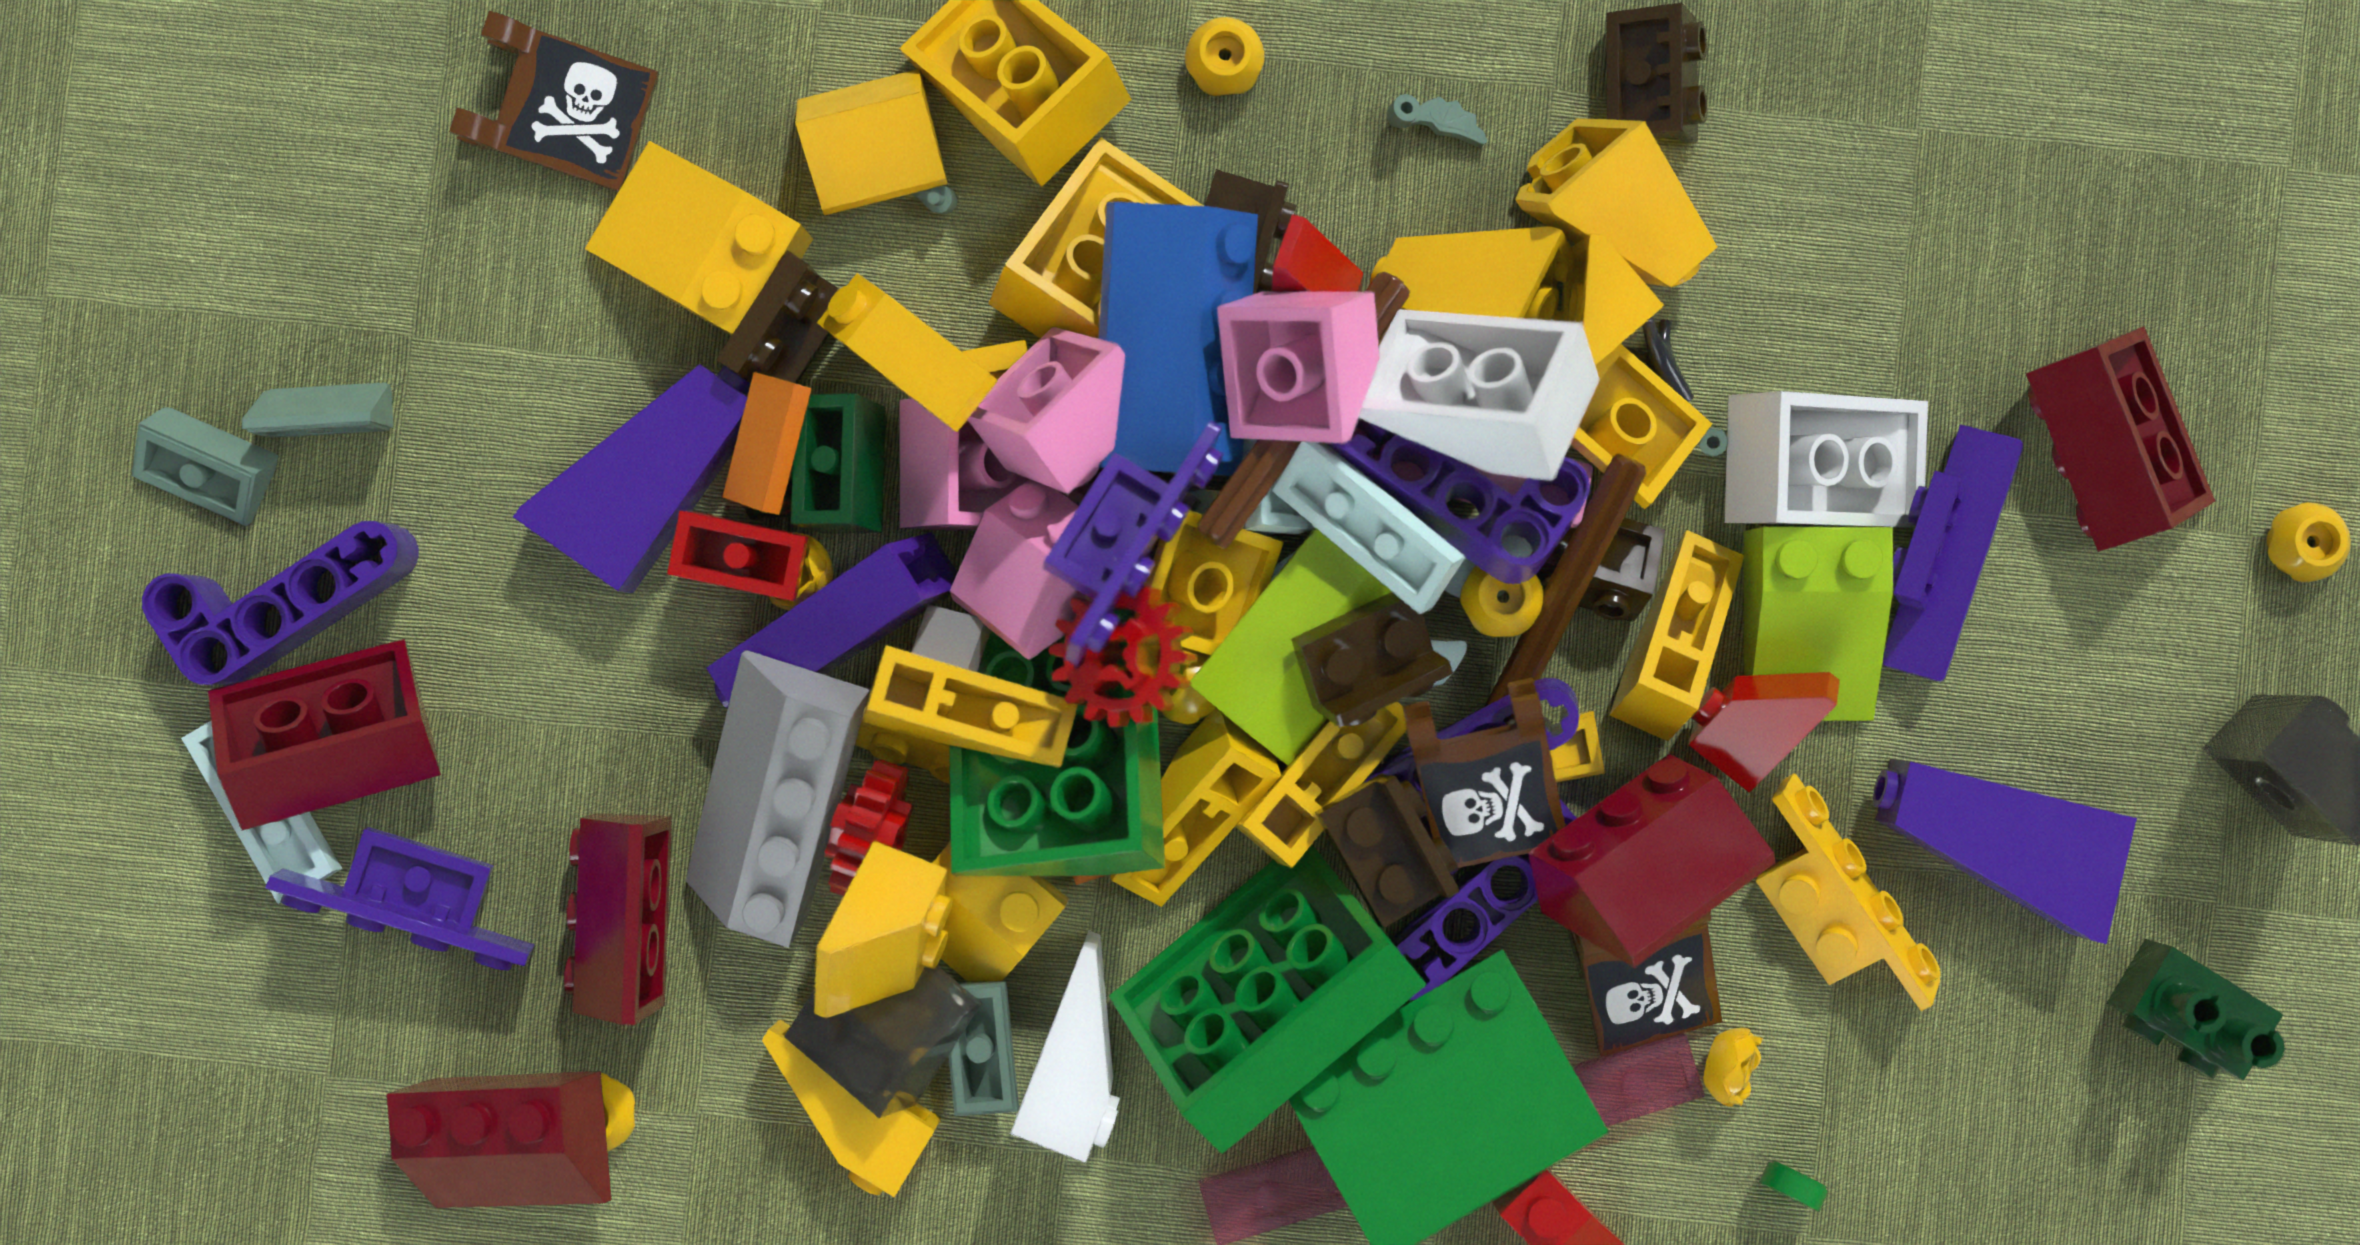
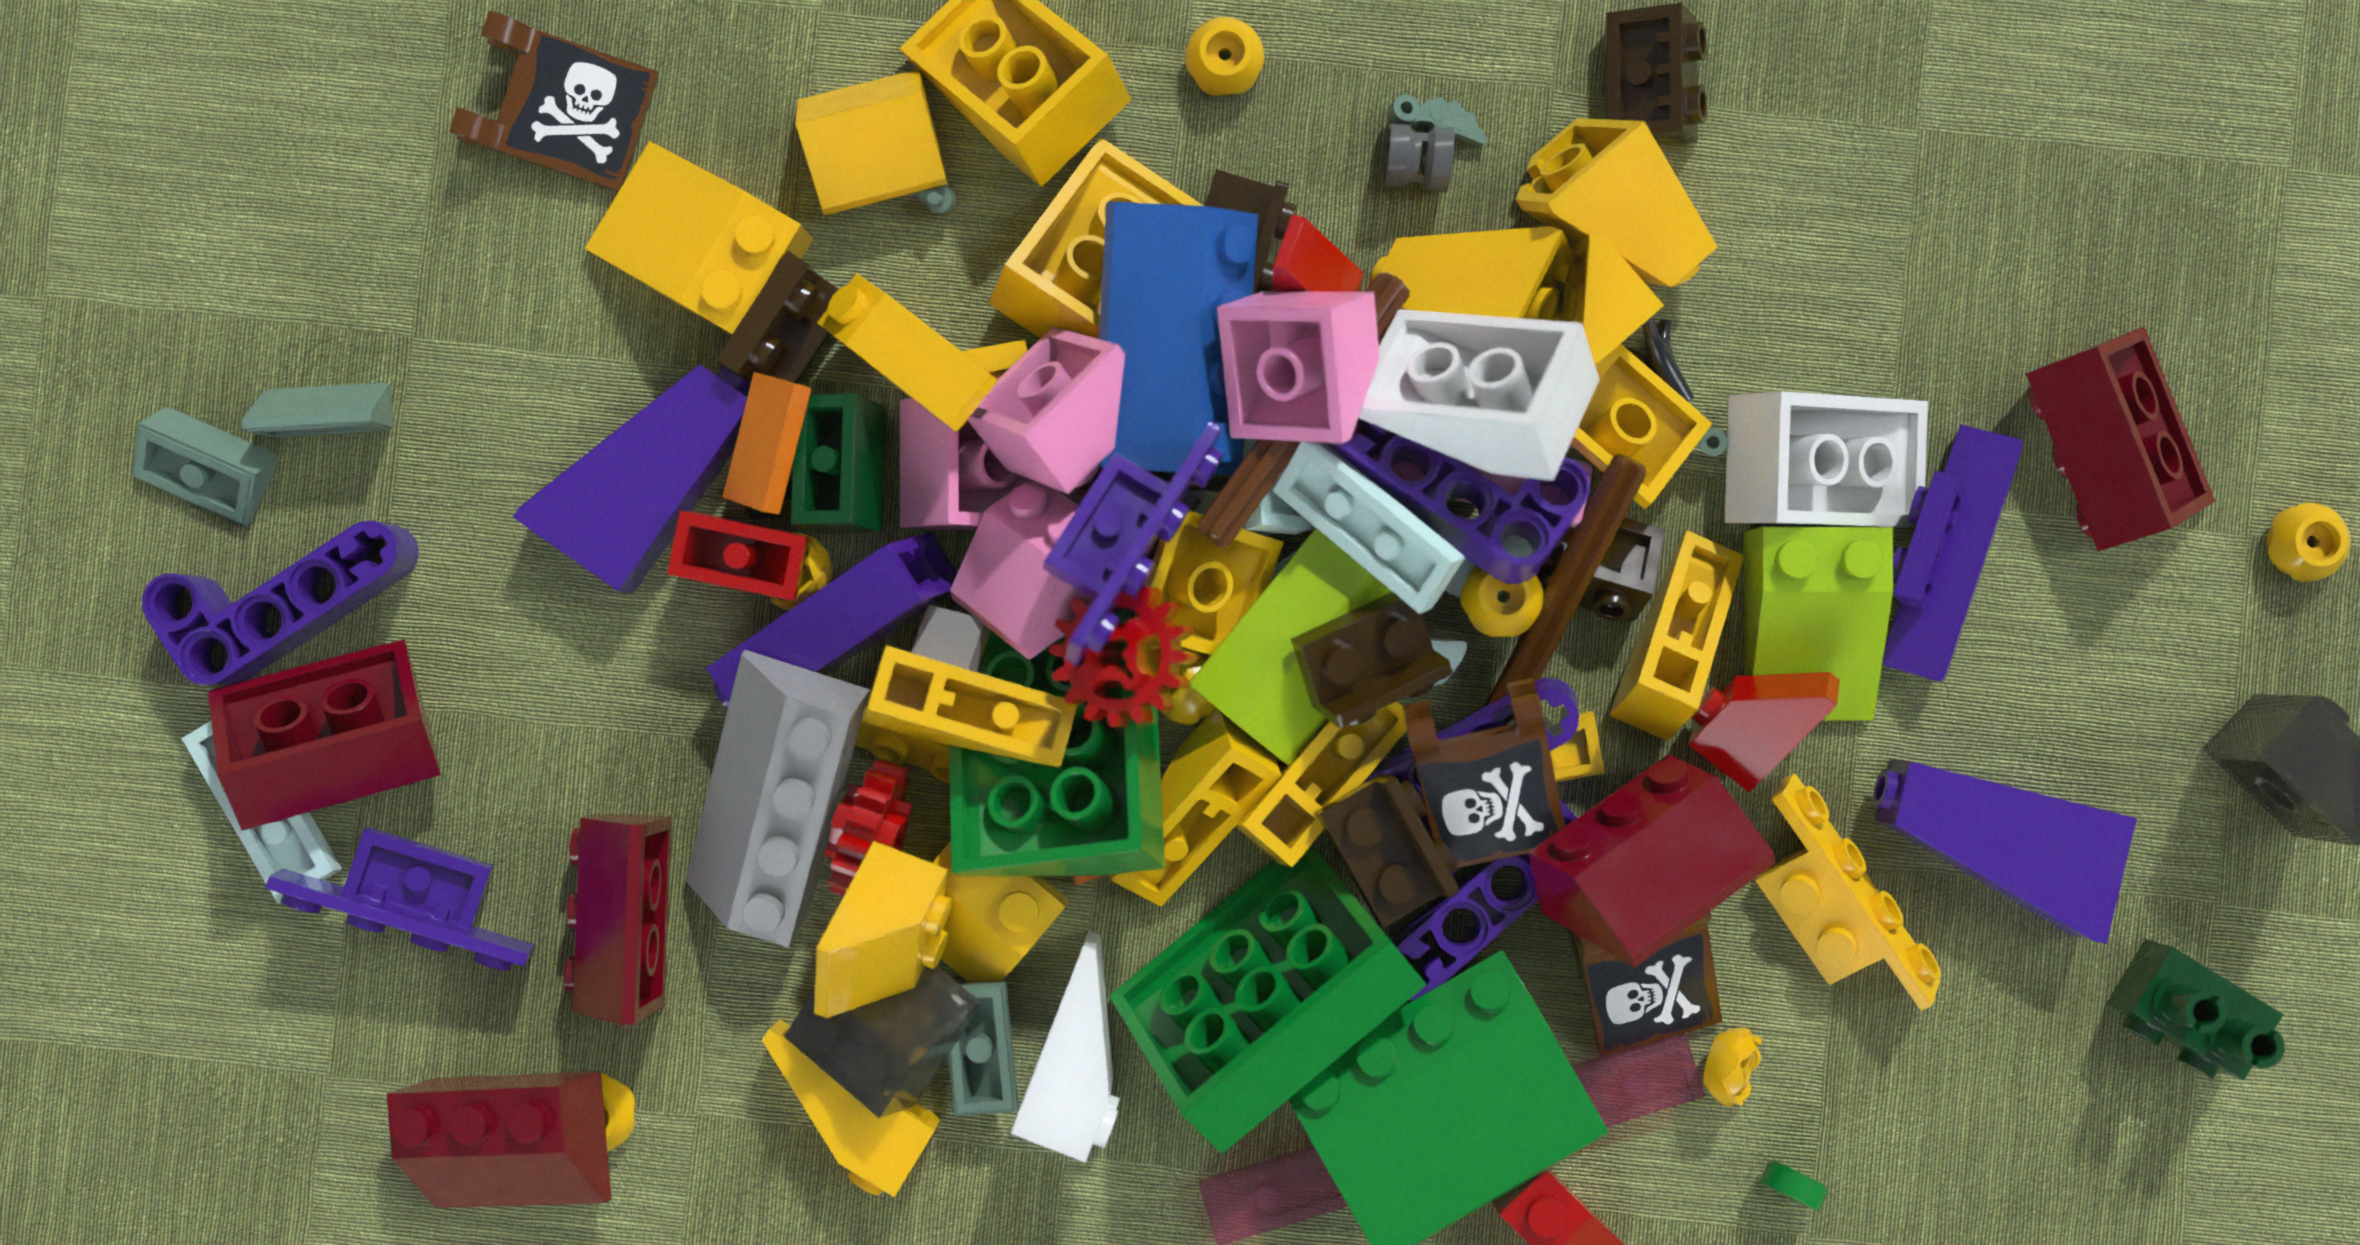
(1404, 156): none -> dark grey wheel

